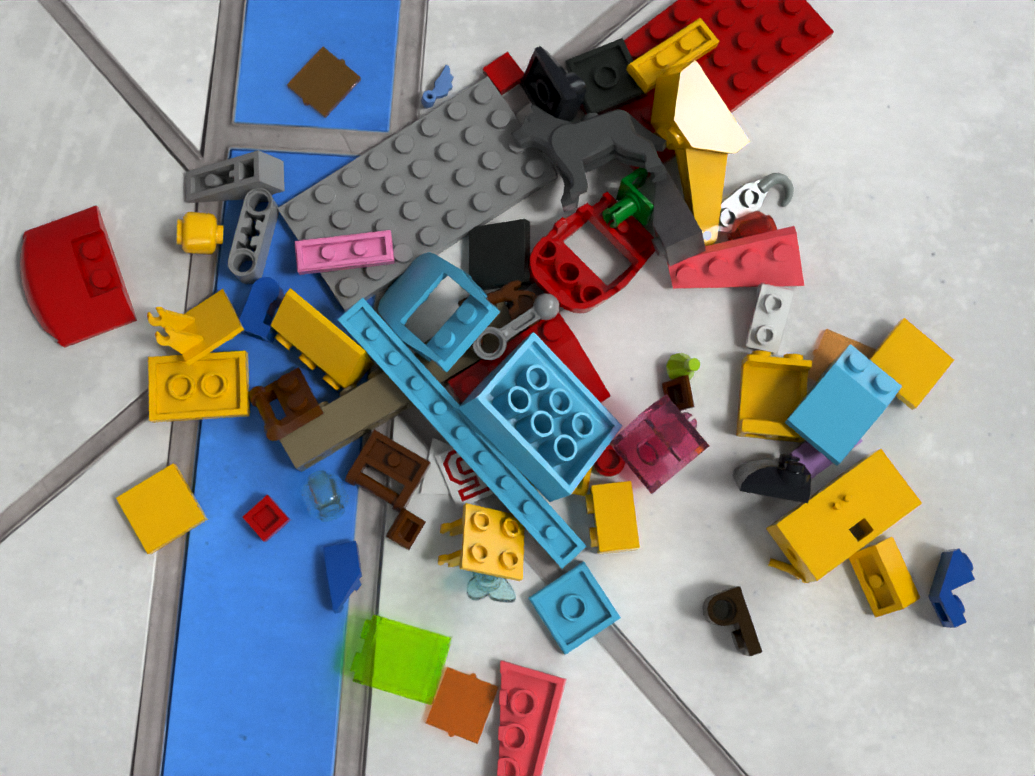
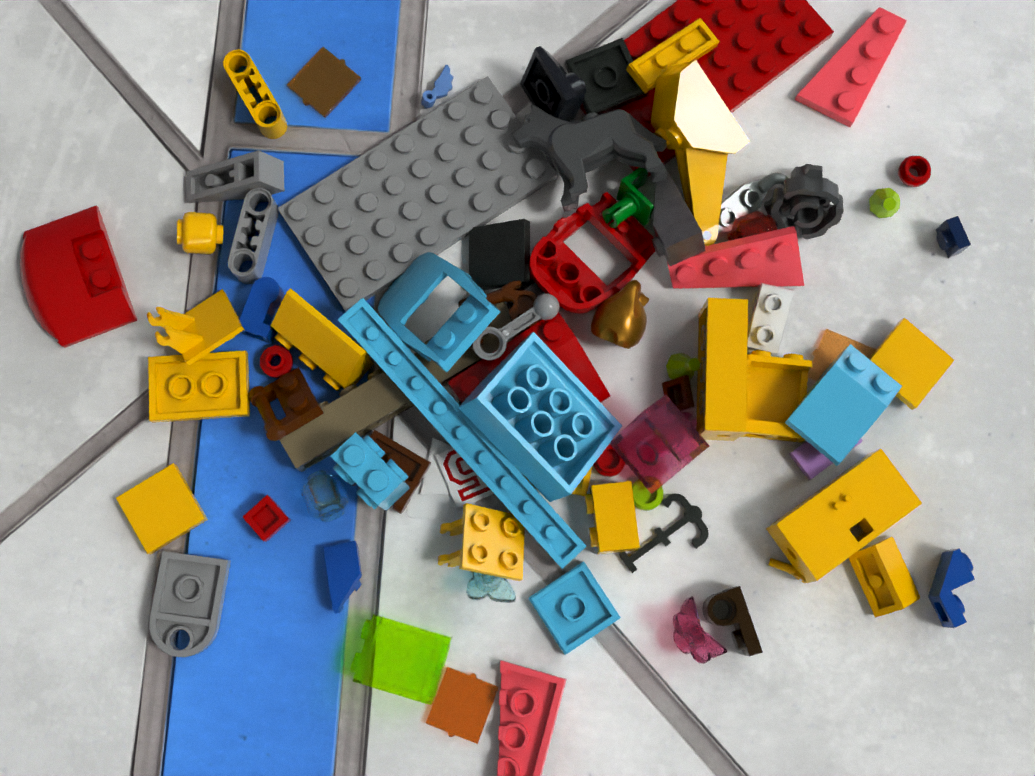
(190, 599): none -> light grey plate
(246, 79): none -> yellow beam
(281, 369): none -> red plate
(344, 252): bright pink tile -> none
(362, 463): none -> medium azure brick
(405, 528): reddish brown slope -> none
(504, 73): red tile -> none
(622, 317): none -> pearl gold piece
(644, 499): none -> lime tile
(691, 637): none -> clear pink animal
(692, 514): none -> pearl dark grey piece
(722, 369): none -> yellow brick
(775, 478): black slope -> none
(808, 200): none -> dark grey piece
(850, 74): none -> coral wing
(884, 202): none -> lime rock
(918, 163): none -> red plate
(952, 237): none -> dark blue plate

